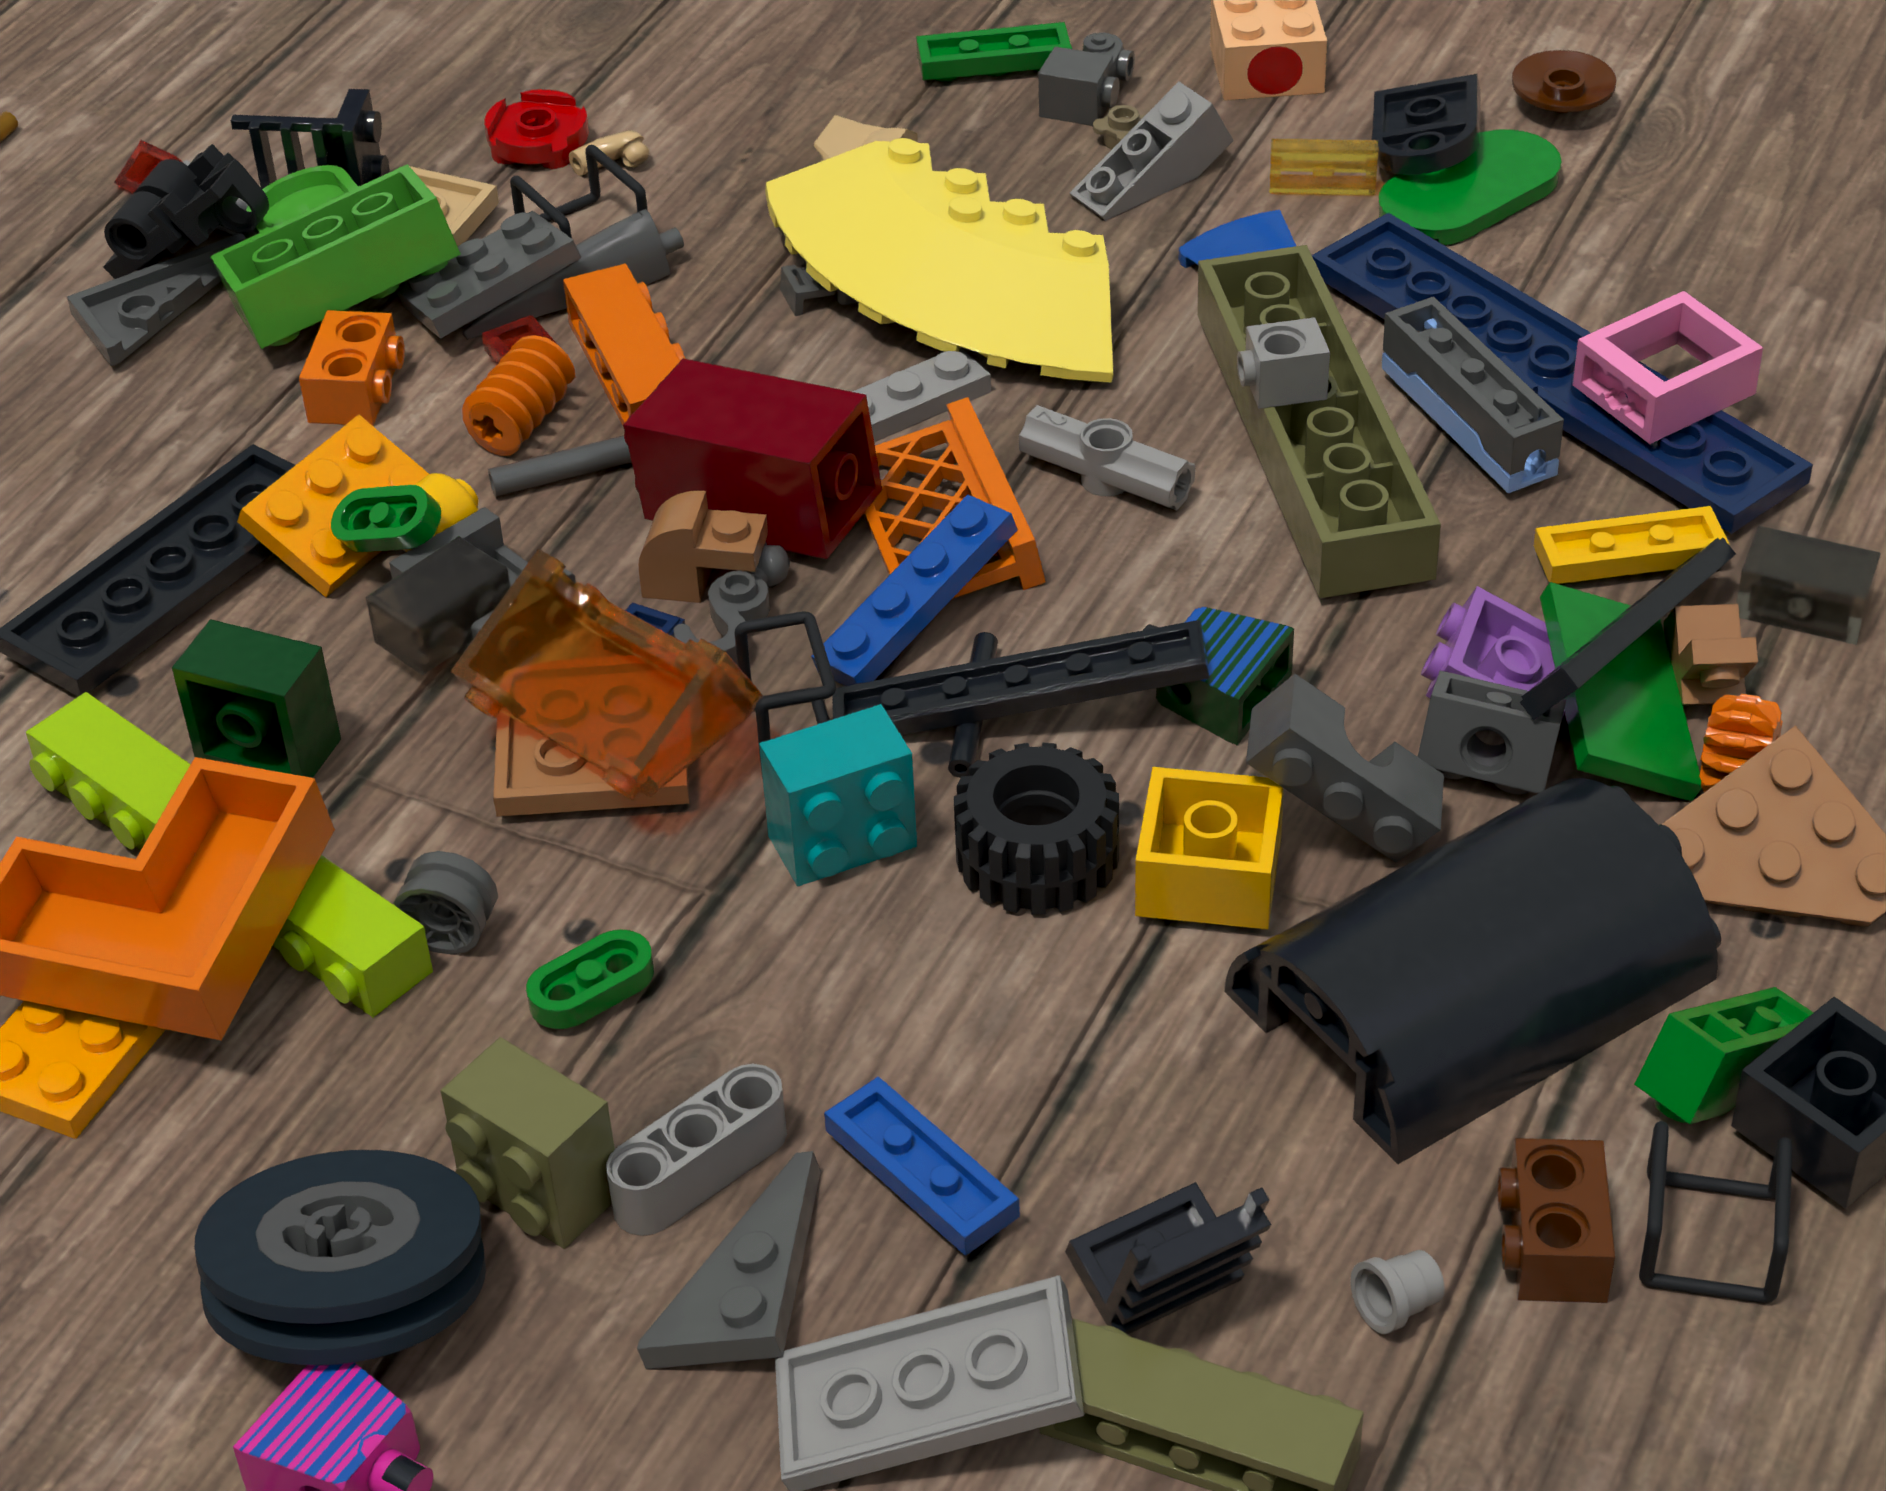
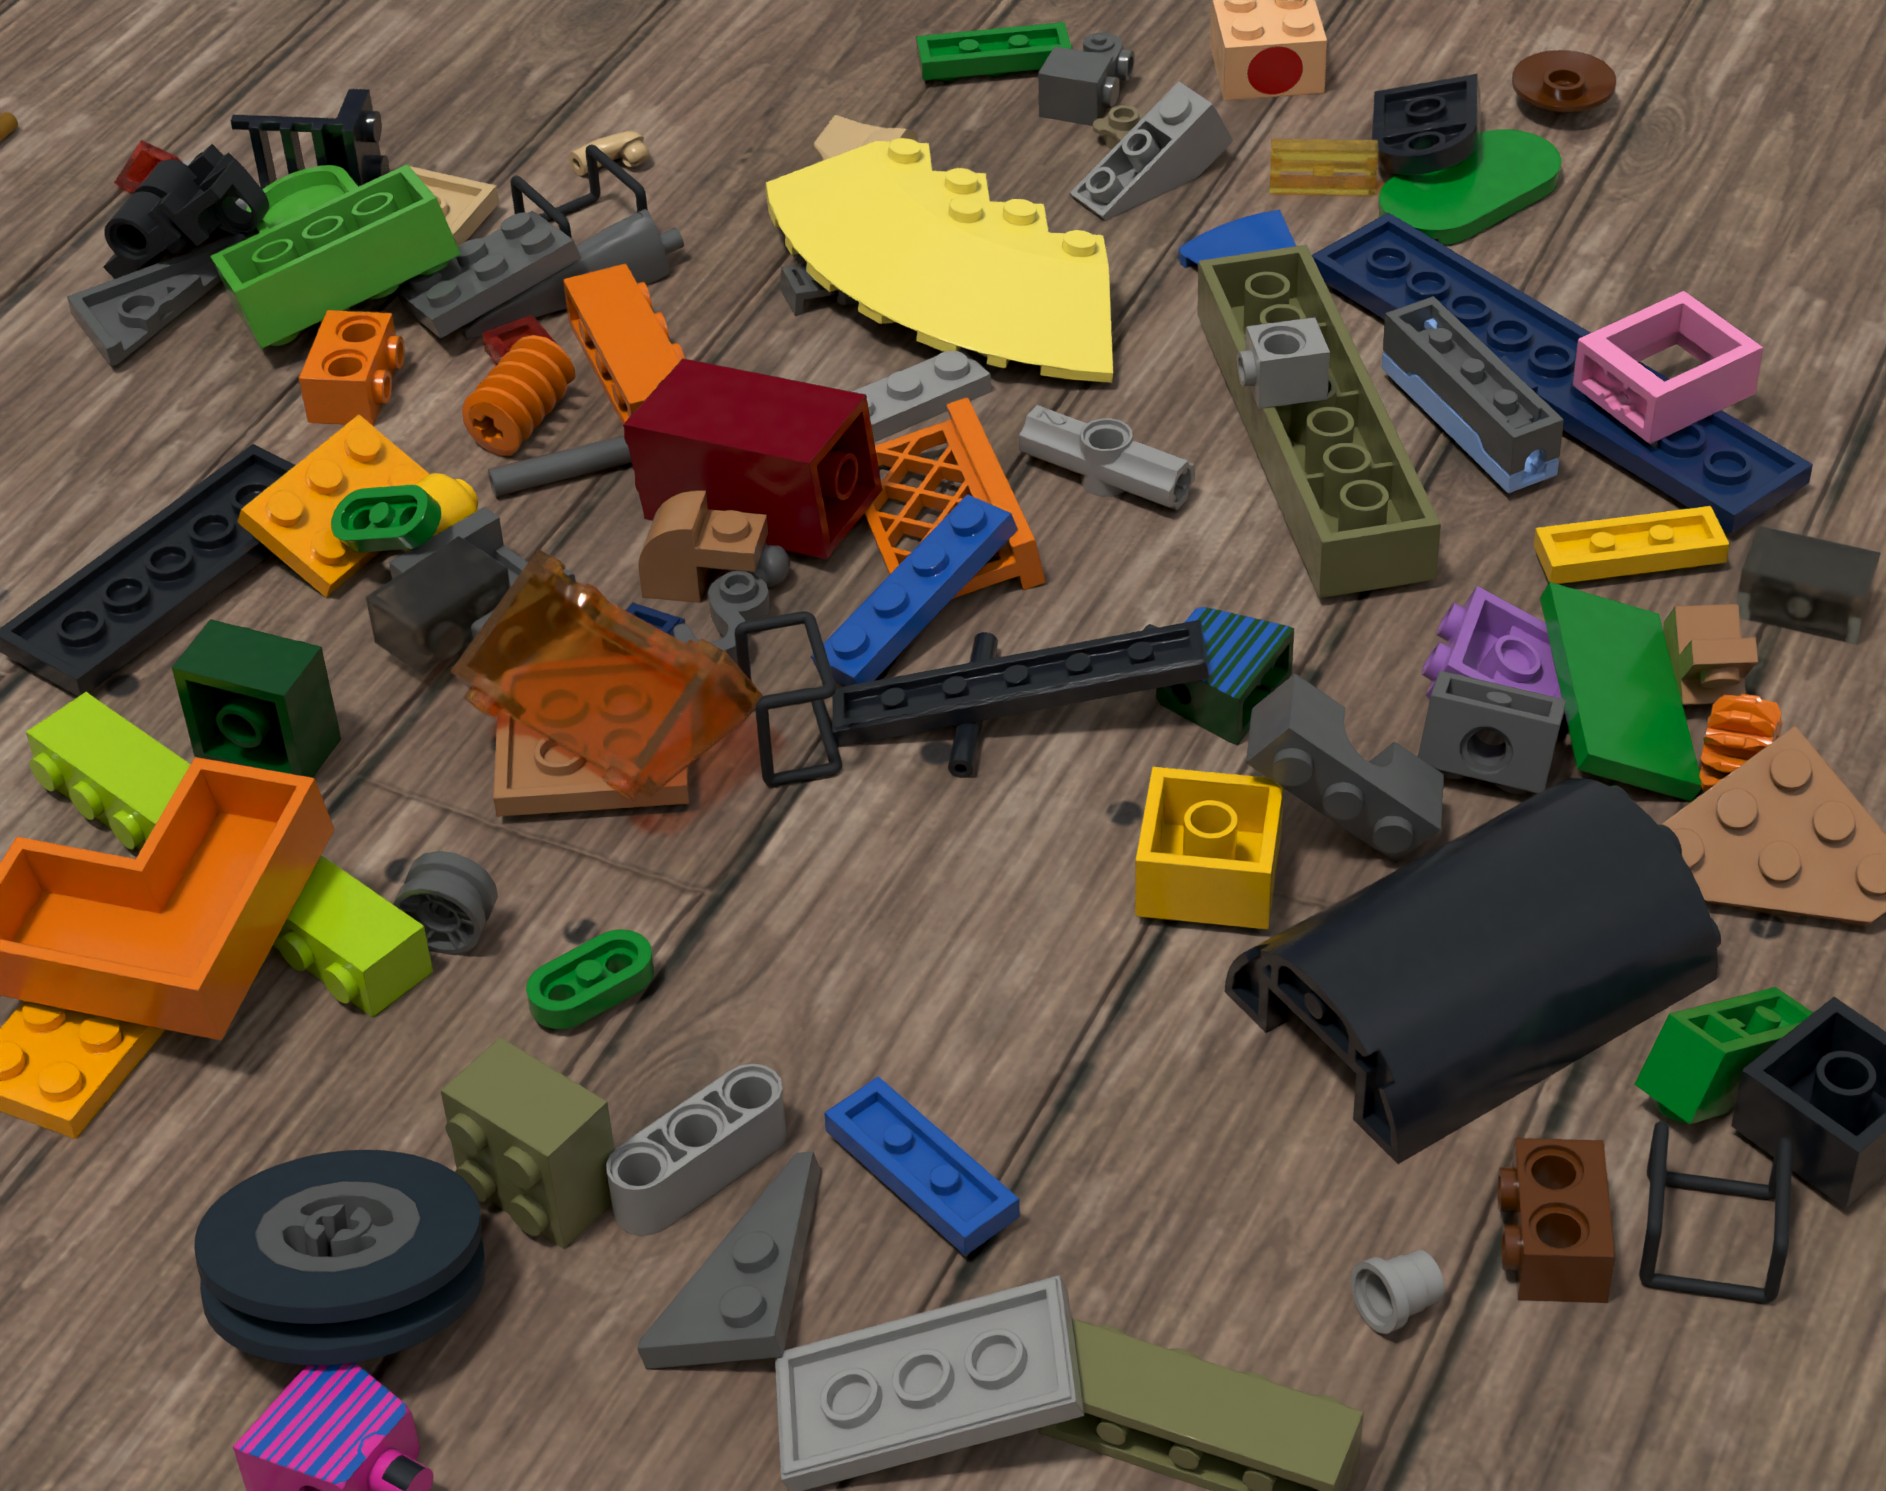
(536, 129): red plate -> none
(839, 794): teal brick -> none
(1037, 828): black tyre -> none
(1166, 1255): black plate -> none
(1626, 628): black tile -> none

